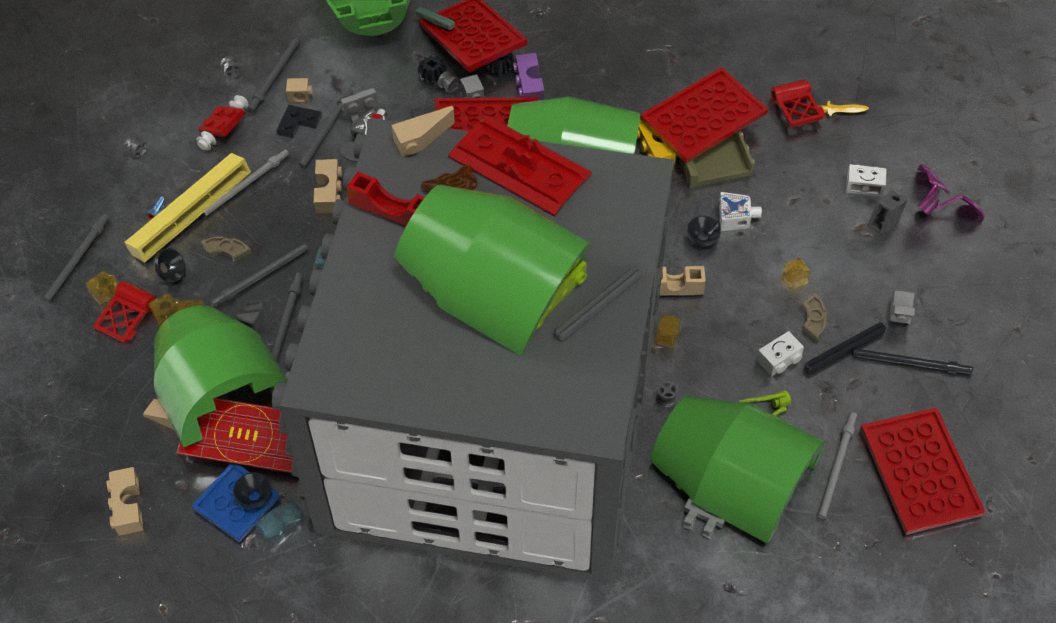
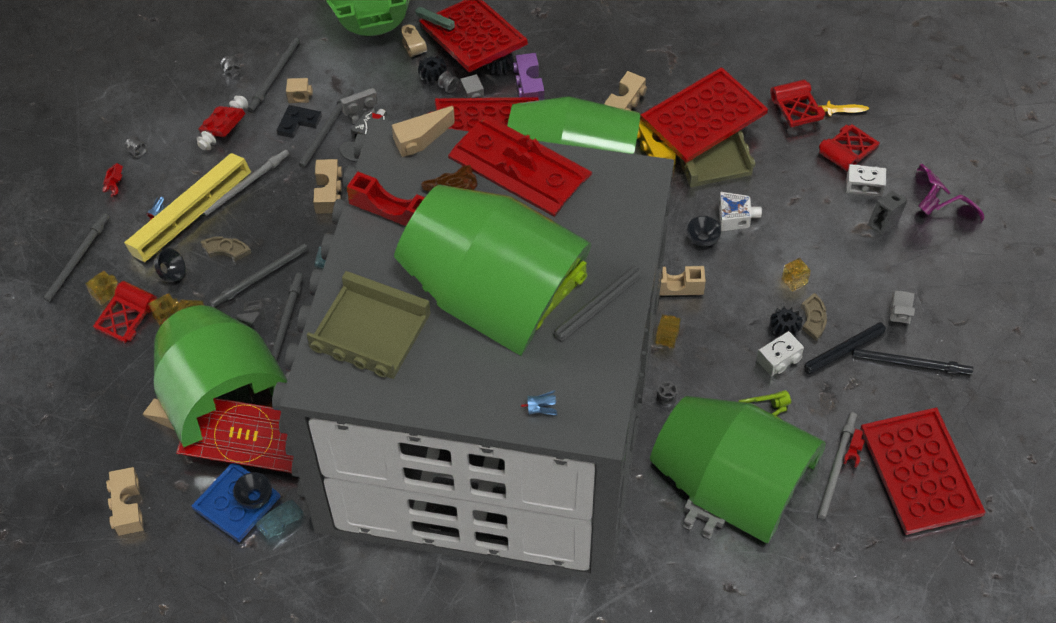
(112, 177): none -> red plate
(370, 325): none -> olive panel
(413, 41): none -> tan piece
(536, 404): none -> flat silver piece
(632, 88): none -> tan arch
(785, 321): none -> black gear
(842, 153): none -> red piece
(856, 444): none -> red plate

